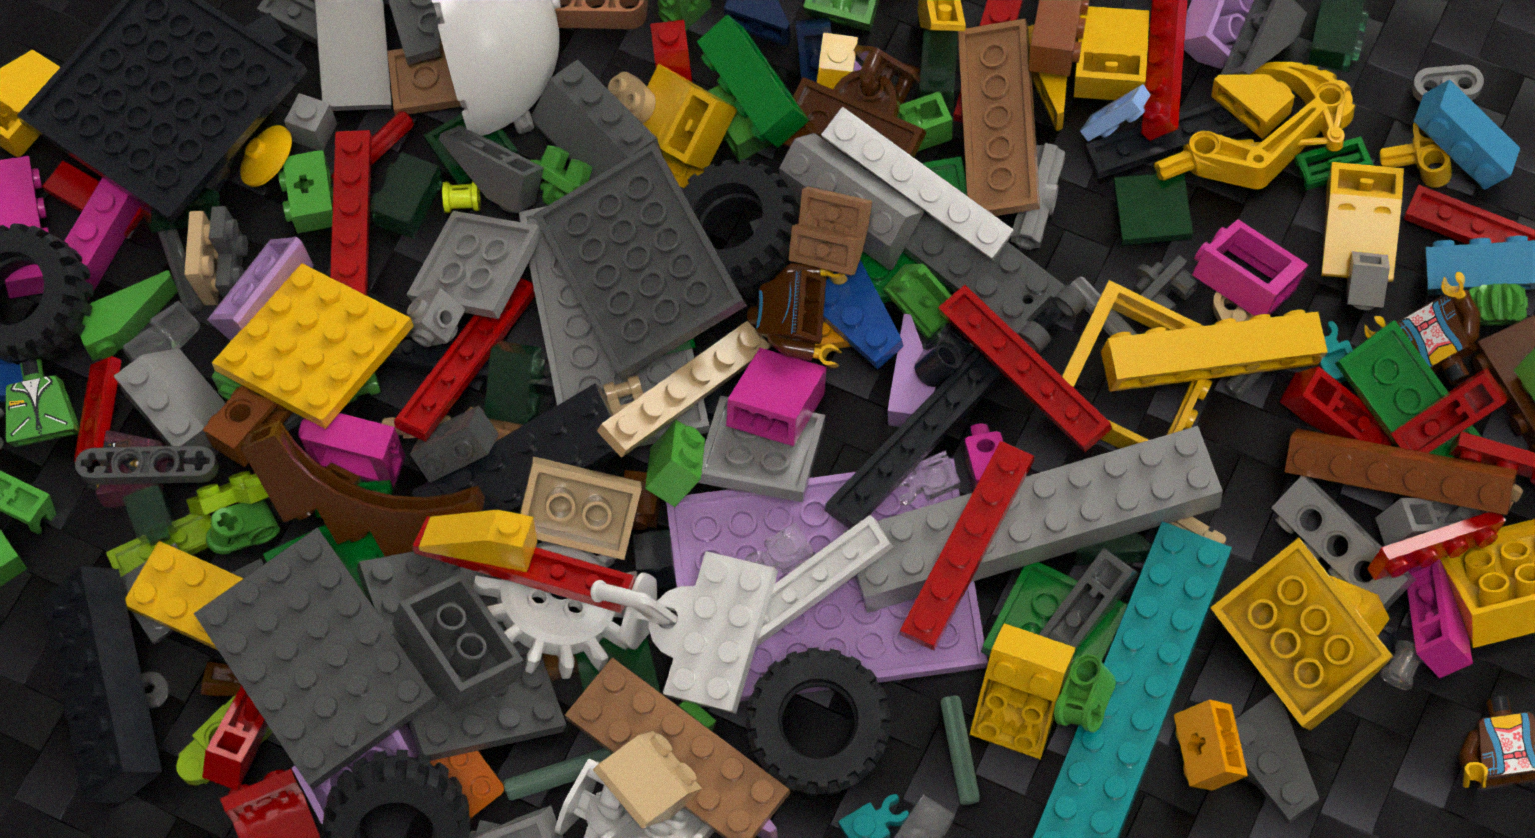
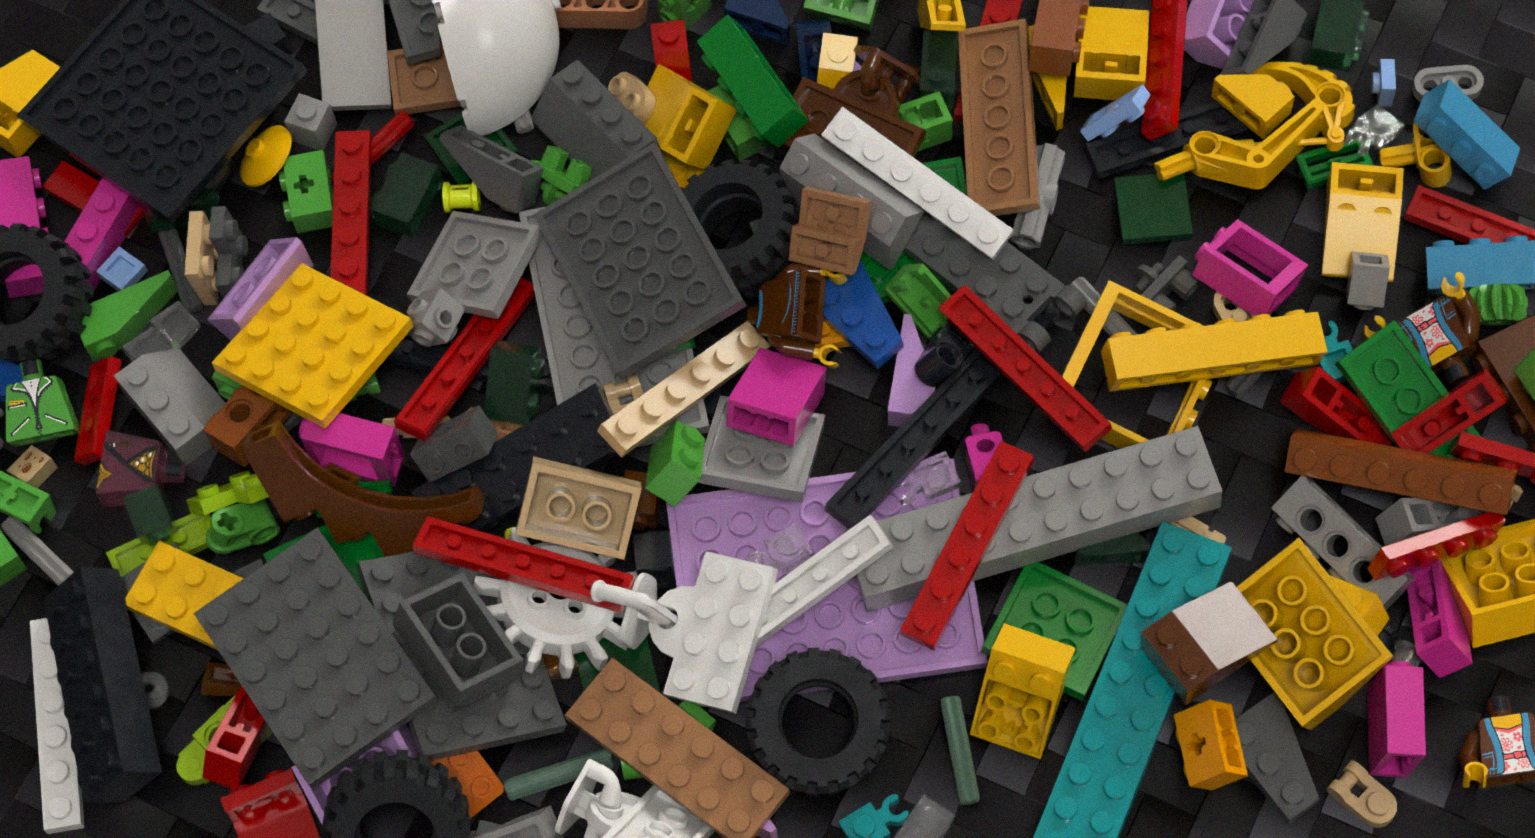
(33, 467): none -> tan slope
(36, 550): none -> light grey axle
(58, 769): none -> white plate
(121, 270): none -> light blue plate
(146, 469): dark grey beam -> none
(483, 537): yellow slope -> none
(648, 779): tan slope -> none
(1083, 700): bright green piece -> none
(1090, 600): dark grey slope -> none
(1206, 640): none -> slope
(1374, 128): none -> clear plate
(1376, 804): none -> tan plate
(1384, 82): none -> light blue plate
(1396, 720): none -> dark pink brick

